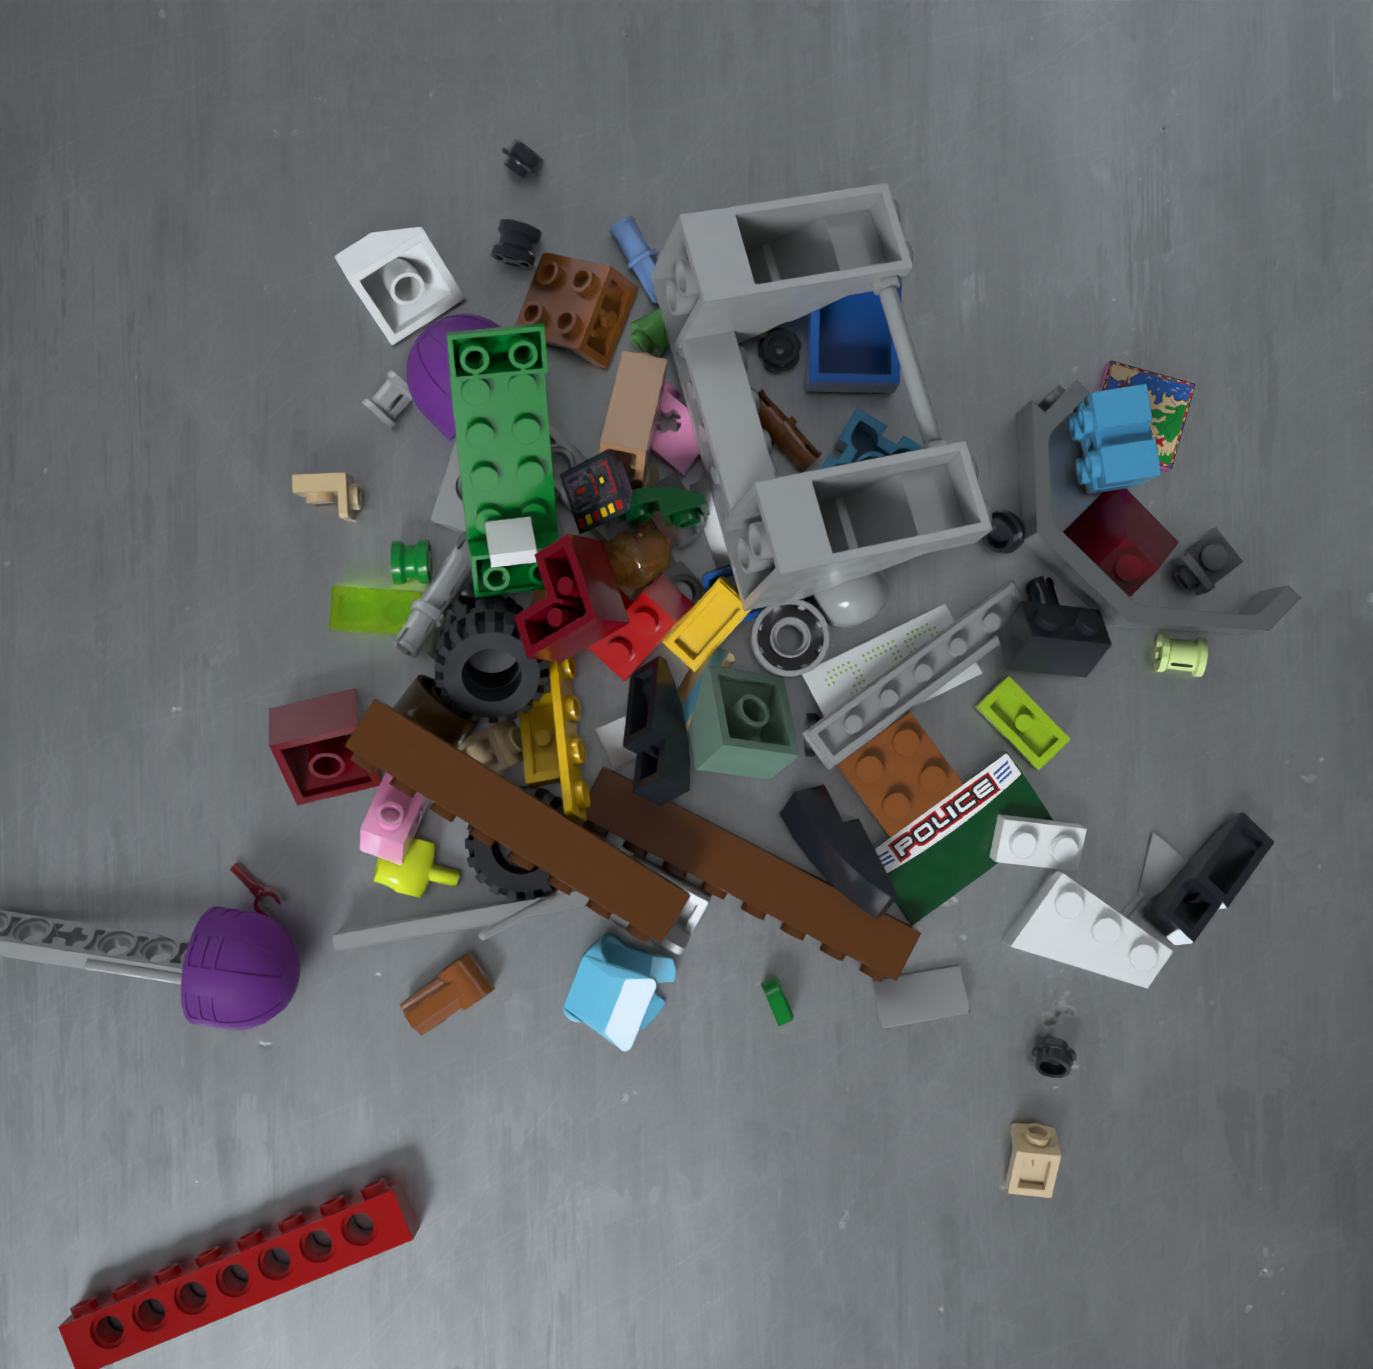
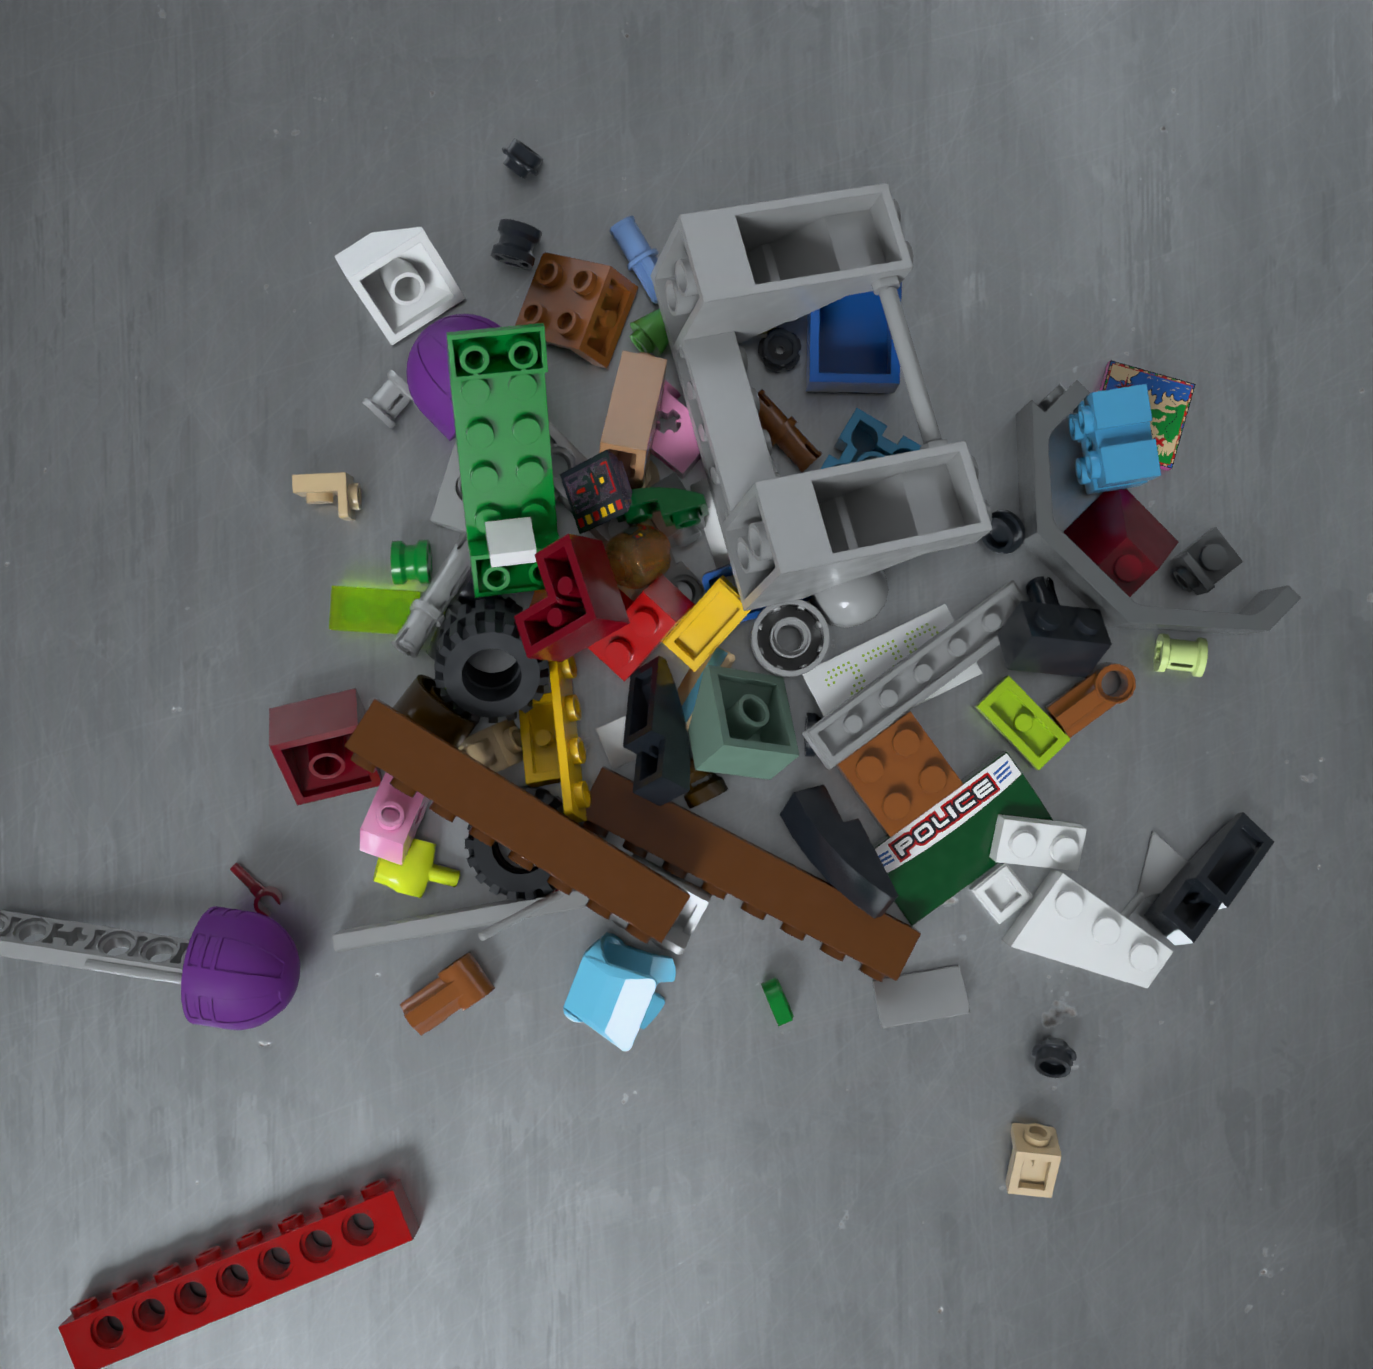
(705, 790): none -> dark brown wheel
(1001, 892): none -> white tile
(1087, 699): none -> dark orange piece

